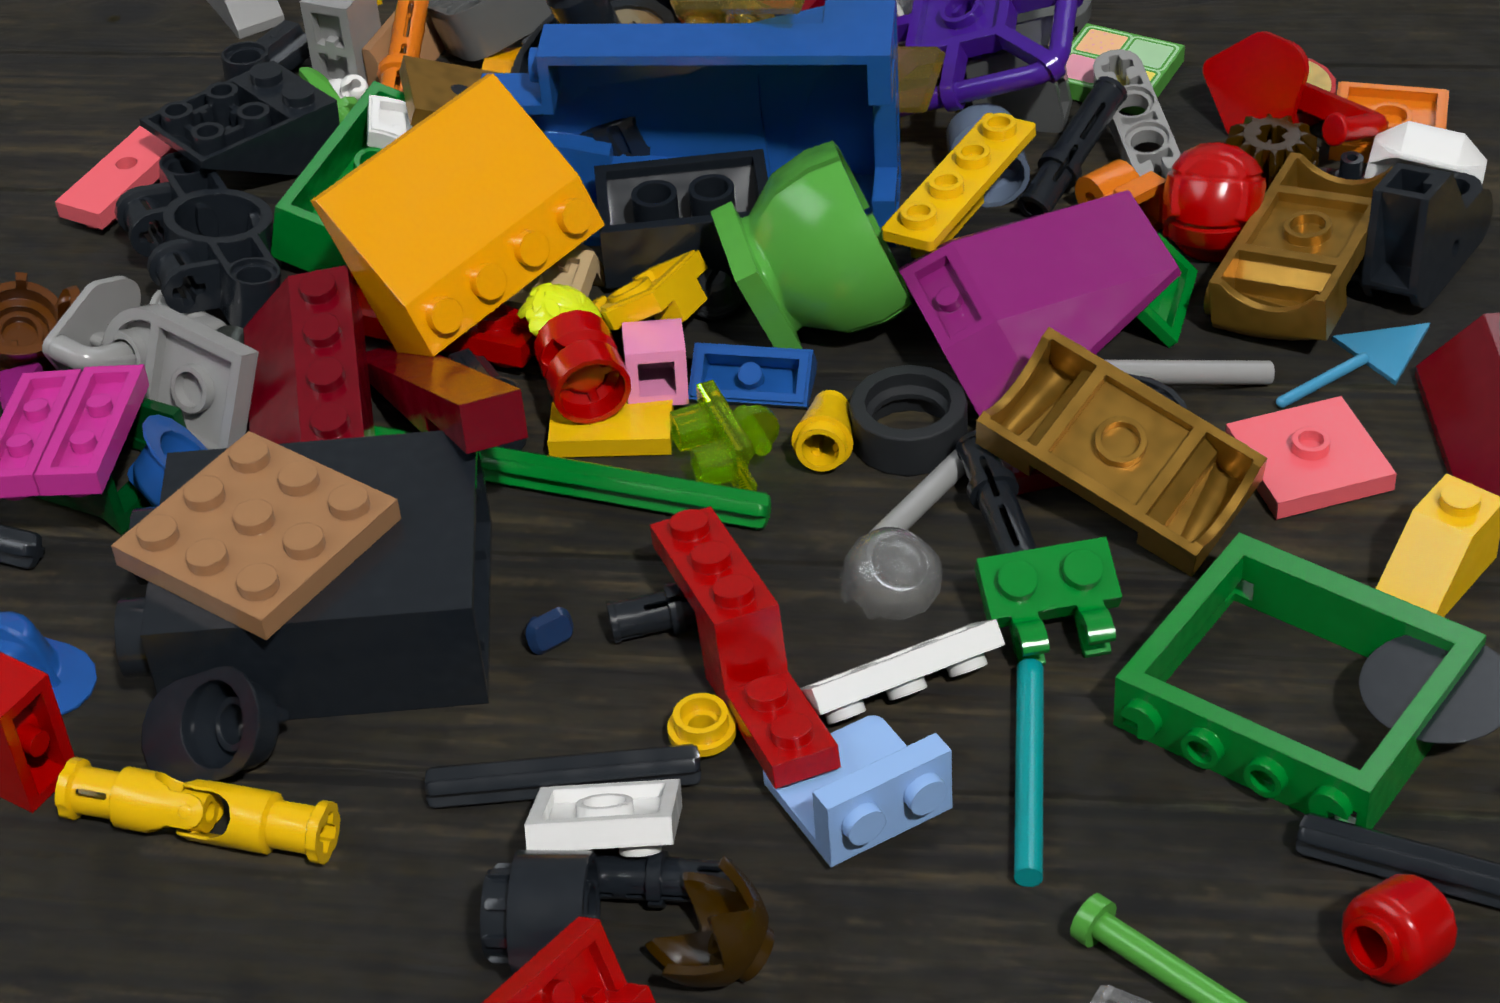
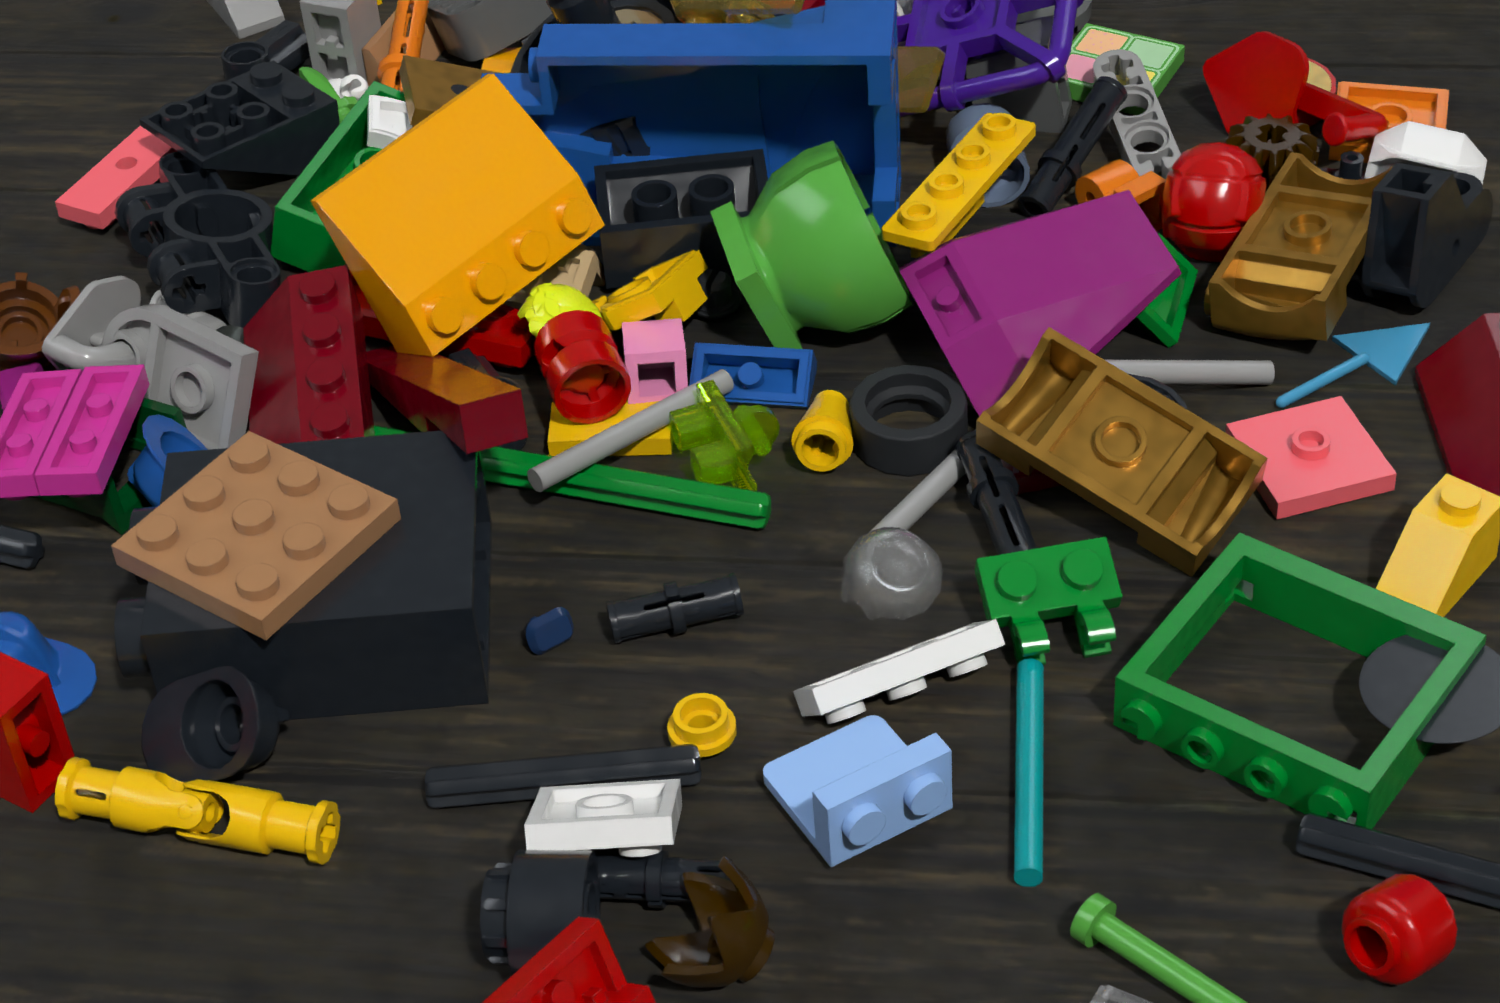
(619, 435): none -> light grey bar
(744, 647): red bracket -> none

